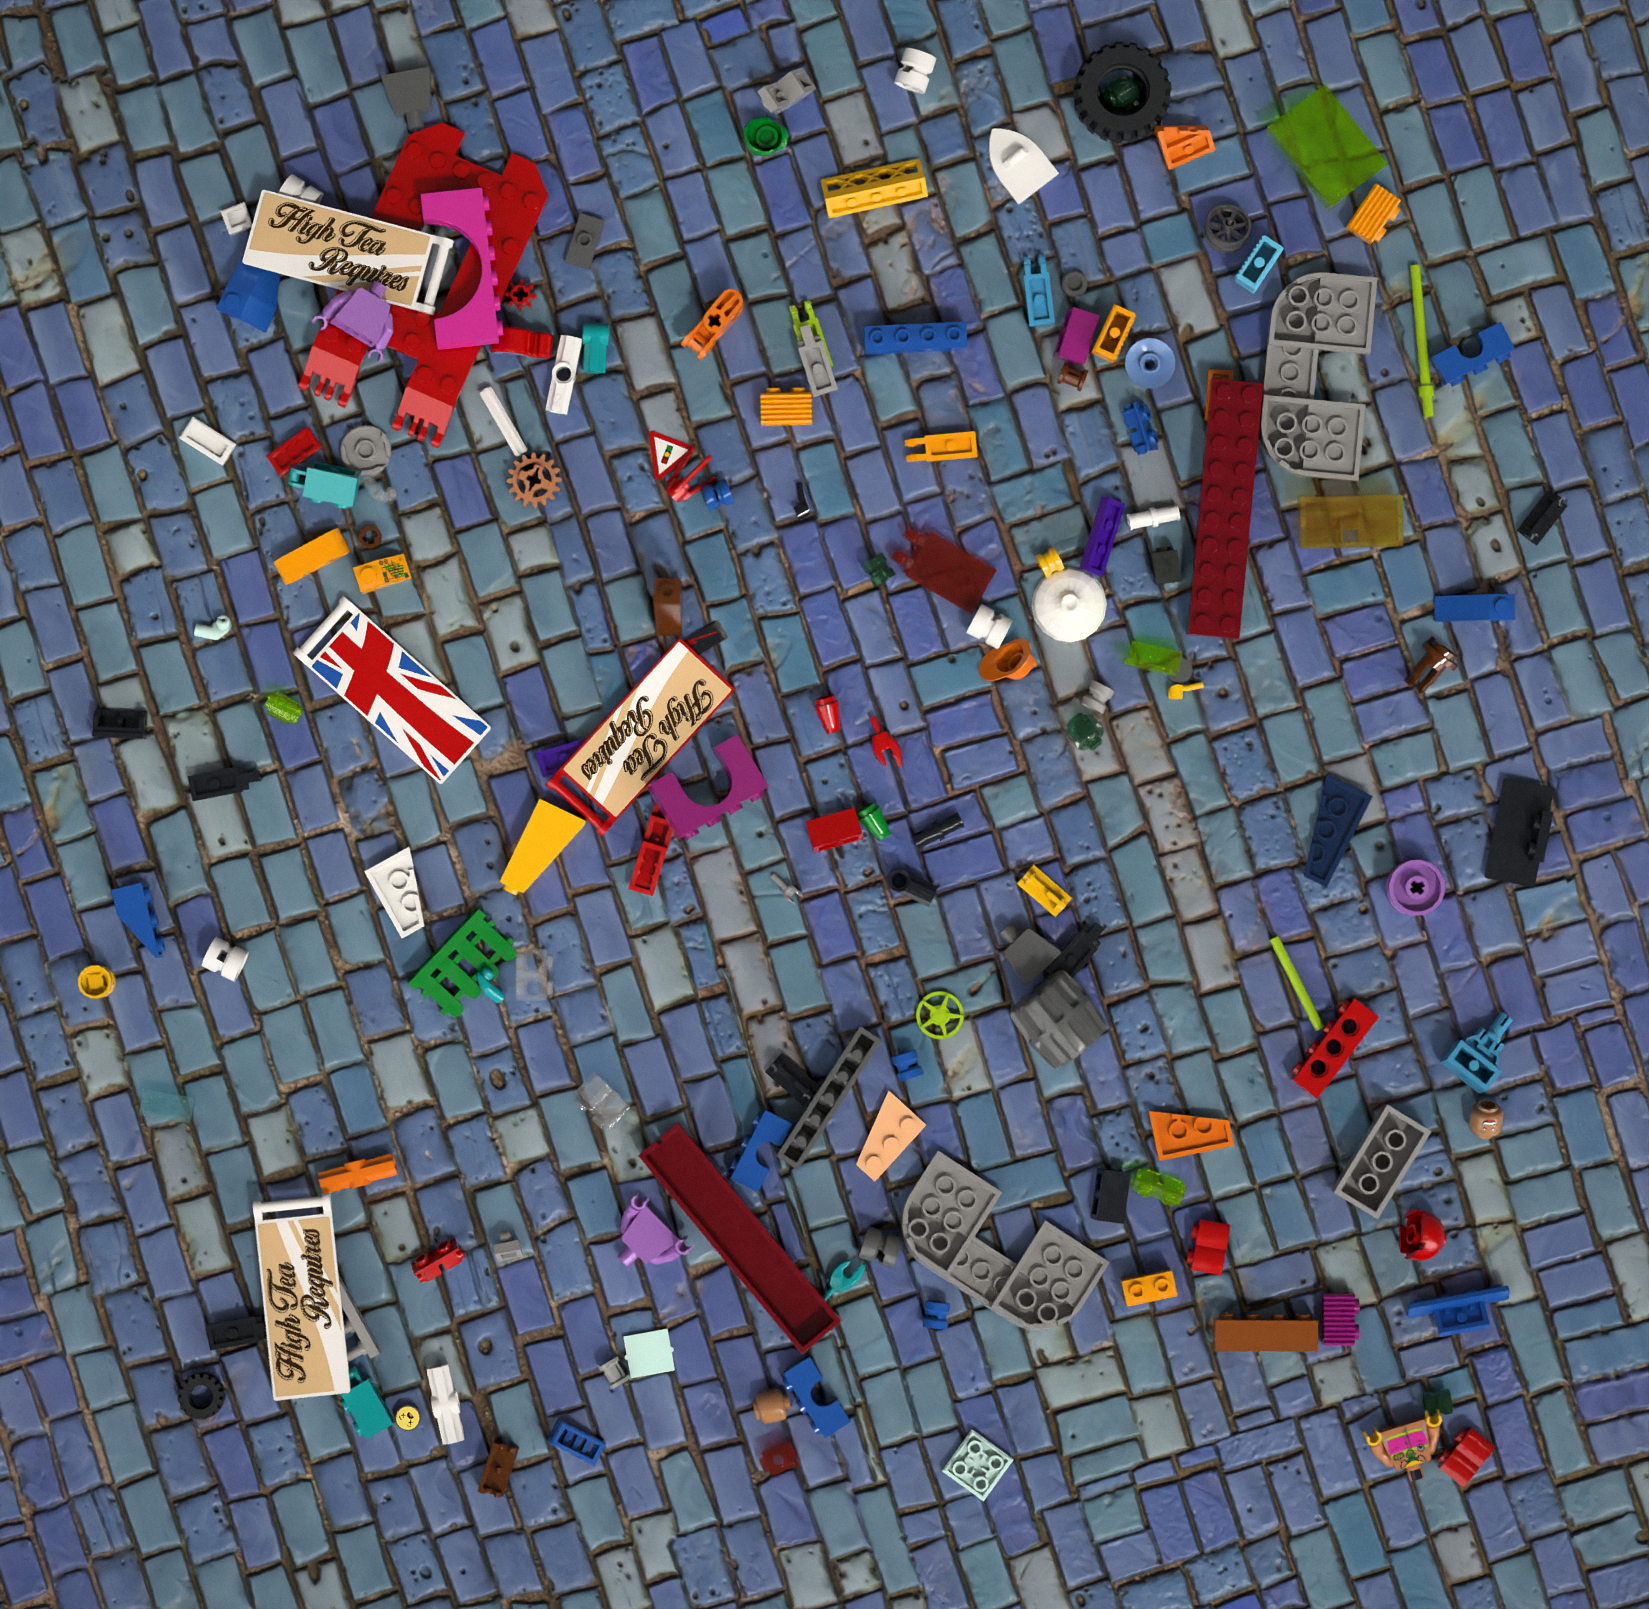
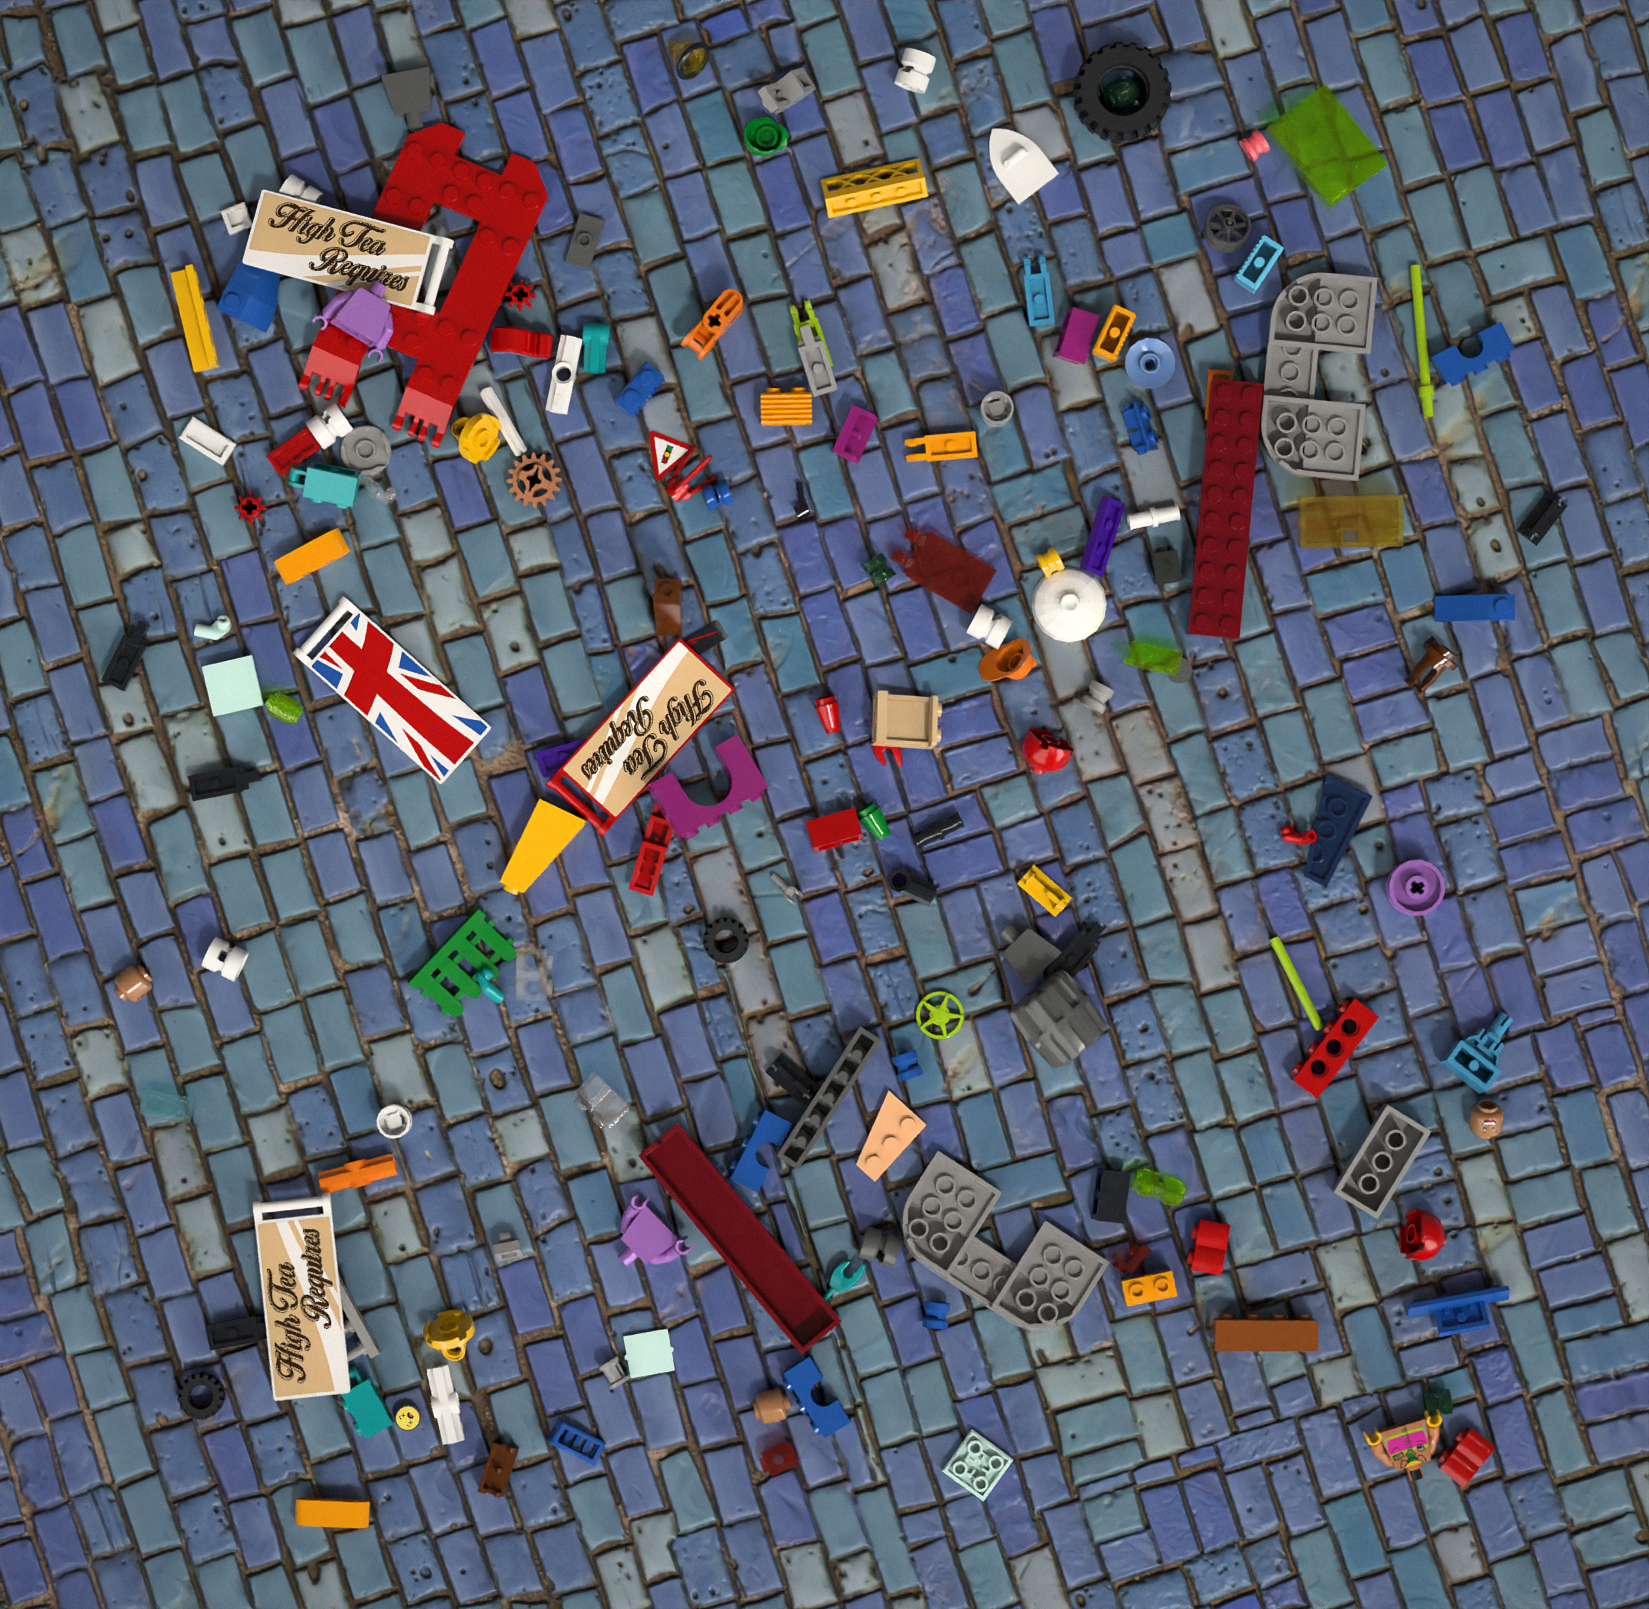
(97, 981): yellow wheel -> none
(120, 724): black hinge -> none
(127, 657): none -> black hinge
(133, 983): none -> medium nougat head
(135, 911): blue slope -> none
(195, 319): none -> yellow fence
(232, 685): none -> light aqua tile
(245, 503): none -> red gear
(329, 426): none -> white wheel
(332, 1512): none -> light orange beam
(362, 534): reddish brown bush -> none
(382, 573): light orange slope -> none
(394, 1121): none -> white wheel
(398, 891): white wing -> none
(446, 1253): red hinge -> none
(448, 1332): none -> yellow tile
(477, 320): dark pink arch -> none
(478, 437): none -> yellow tile
(639, 390): none -> blue brick
(689, 57): none -> clear yellow hat
(726, 924): none -> black tyre
(854, 434): none -> magenta hinge
(905, 721): none -> tan panel
(915, 338): blue brick -> none
(996, 409): none -> light grey wheel
(1044, 751): none -> red cylinder
(1072, 376): reddish brown bush -> none
(1074, 284): dark grey tile -> none
(1085, 732): clear green head -> none
(1135, 1255): none -> clear red bracket
(1176, 691): yellow hand -> none
(1183, 143): orange wing -> none
(1186, 1135): orange wing -> none
(1254, 145): none -> coral wheel
(1297, 838): none -> red arm
(1339, 1319): magenta brick -> none
(1373, 214): light orange brick -> none
(1520, 832): black bracket -> none

